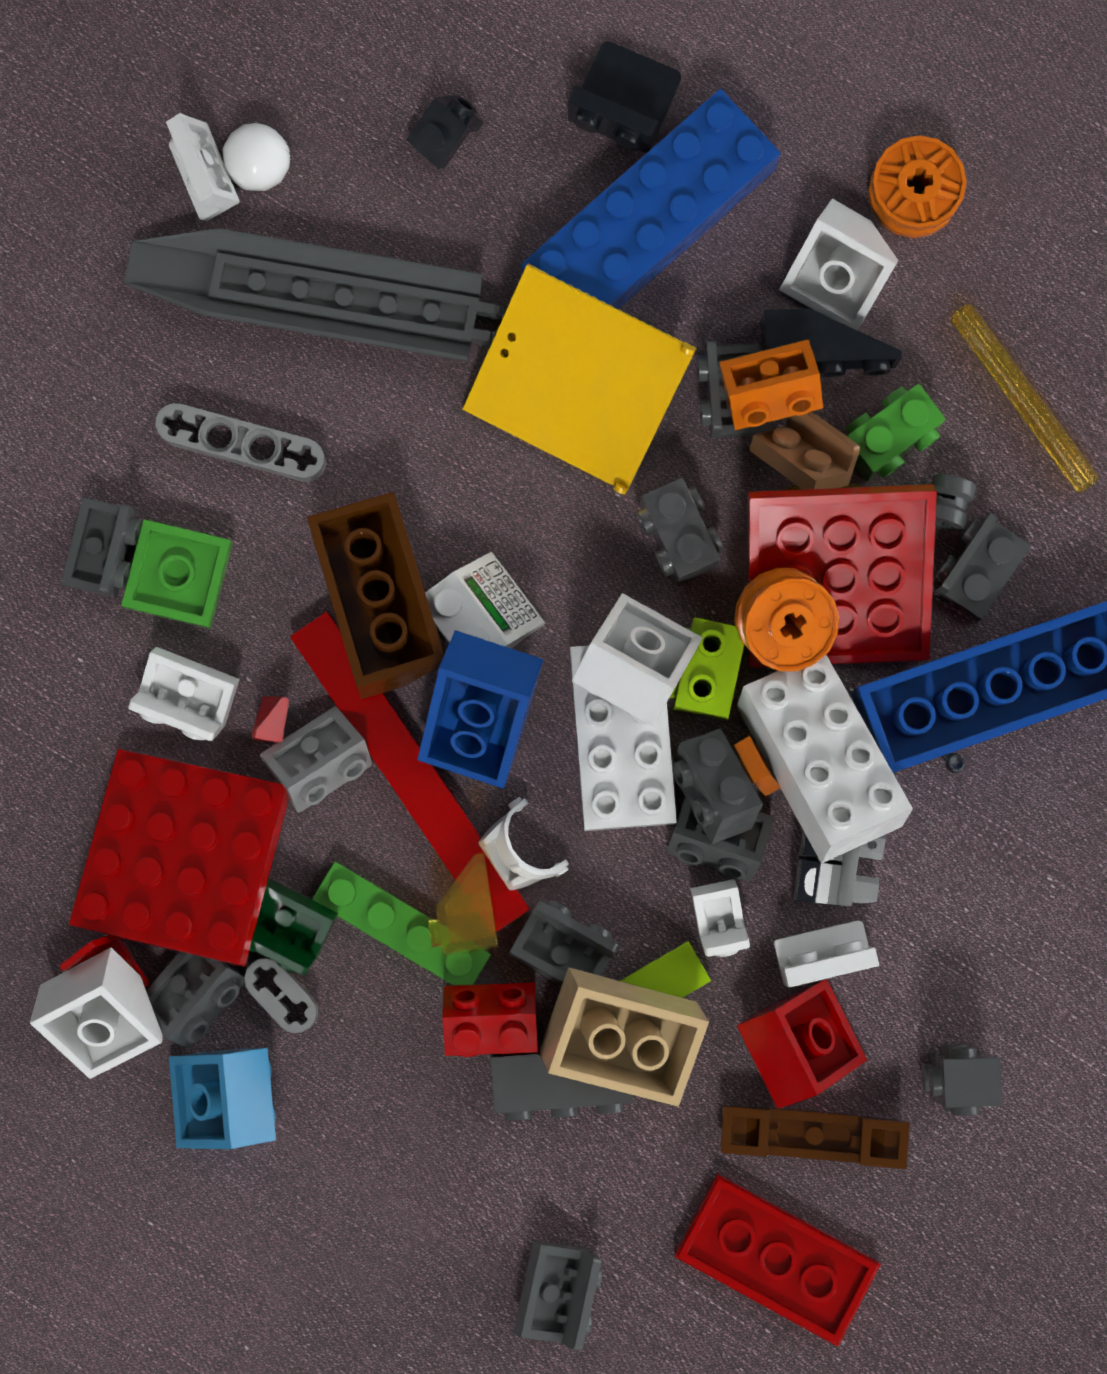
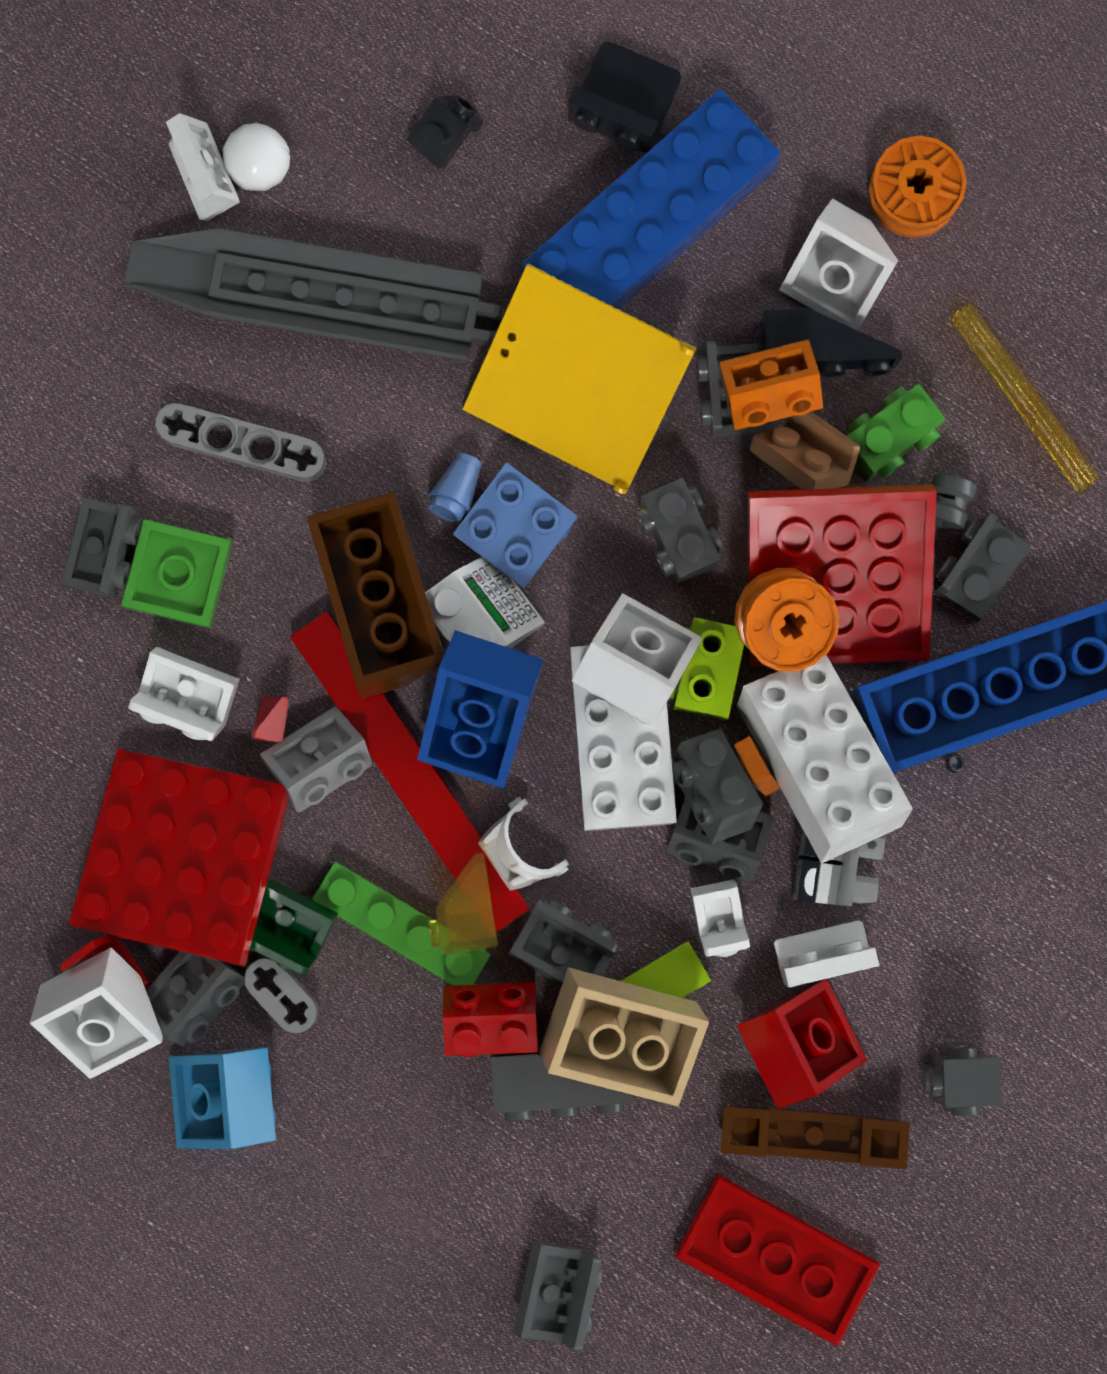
(455, 489): none -> medium blue cone
(515, 525): none -> medium blue hinge

